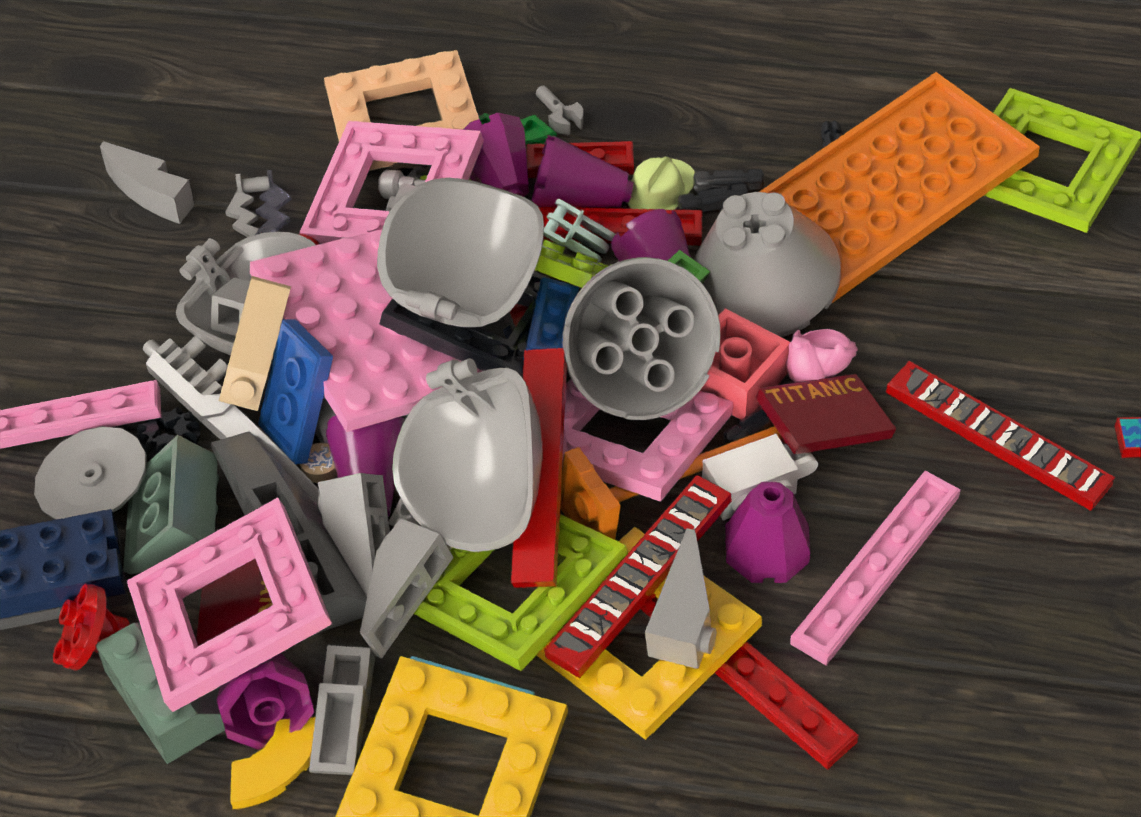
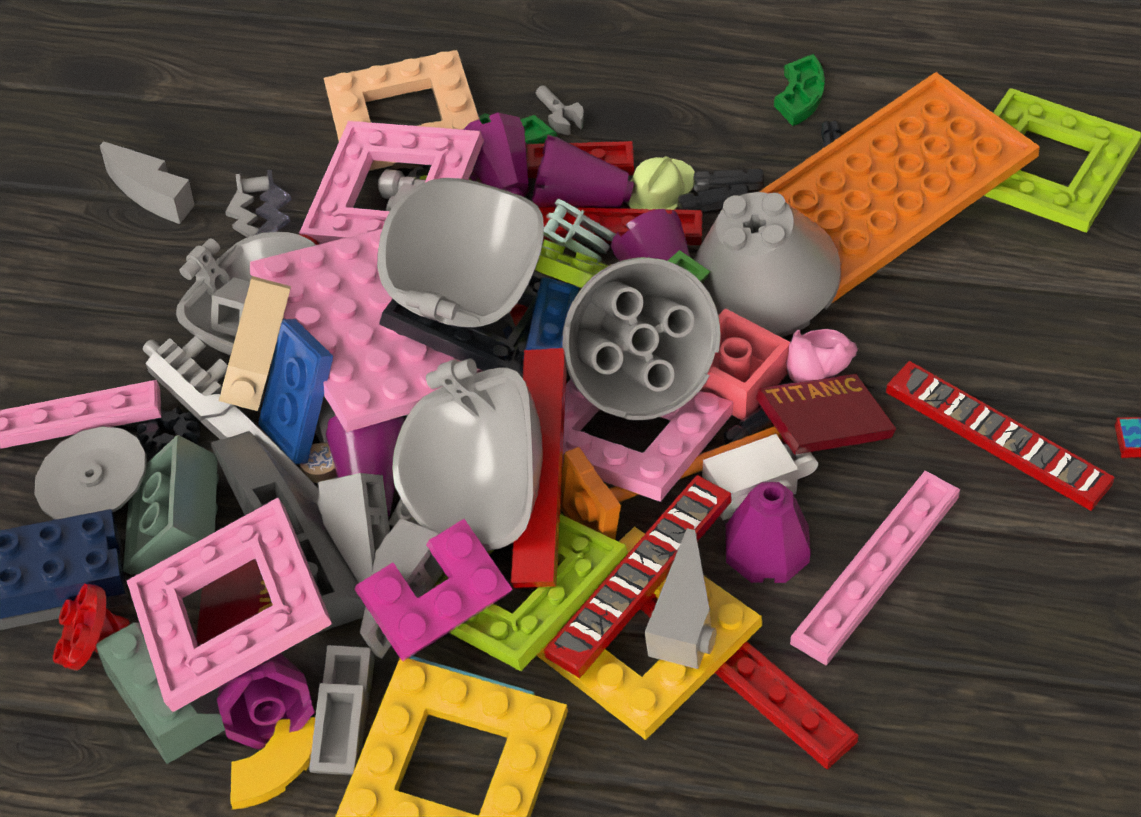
(417, 622): none -> dark pink plate
(803, 91): none -> green tile

